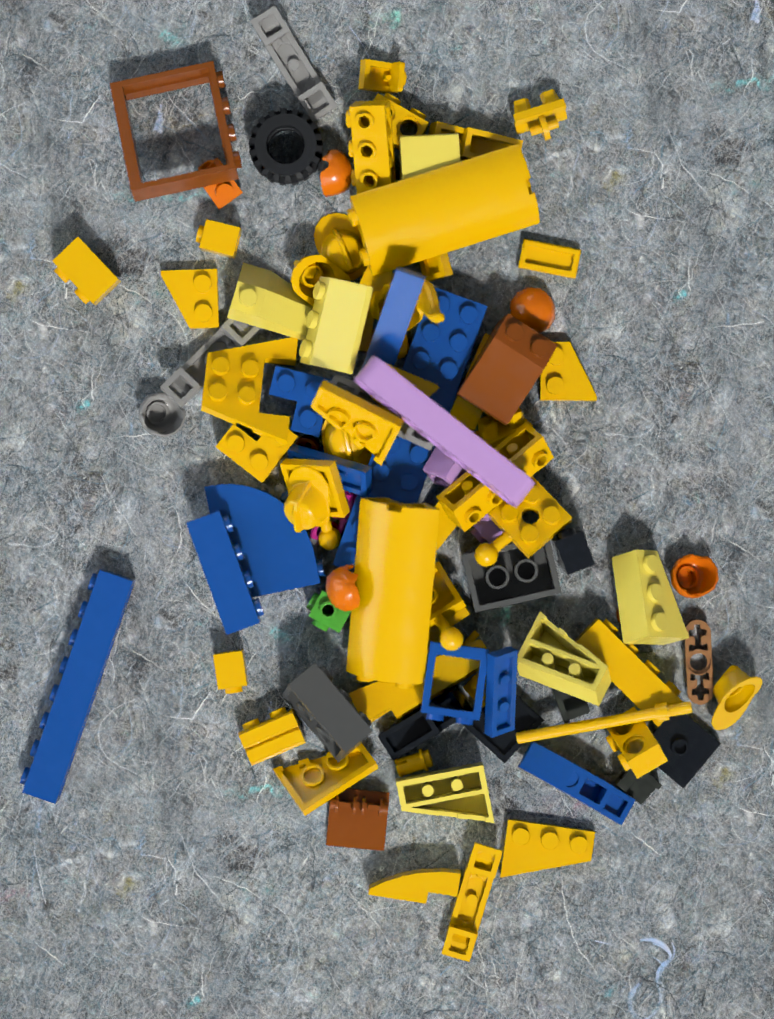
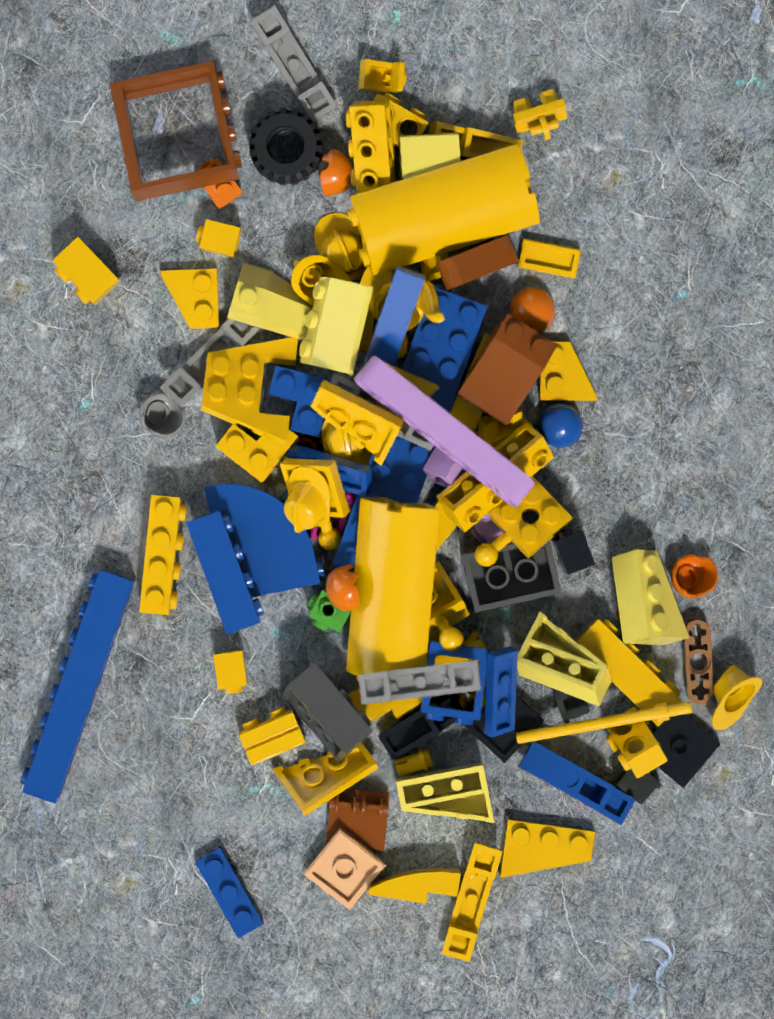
(161, 555): none -> yellow brick
(229, 892): none -> blue plate
(344, 868): none -> light nougat tile
(419, 682): none -> light grey slope
(477, 262): none -> dark orange beam
(560, 424): none -> blue hair

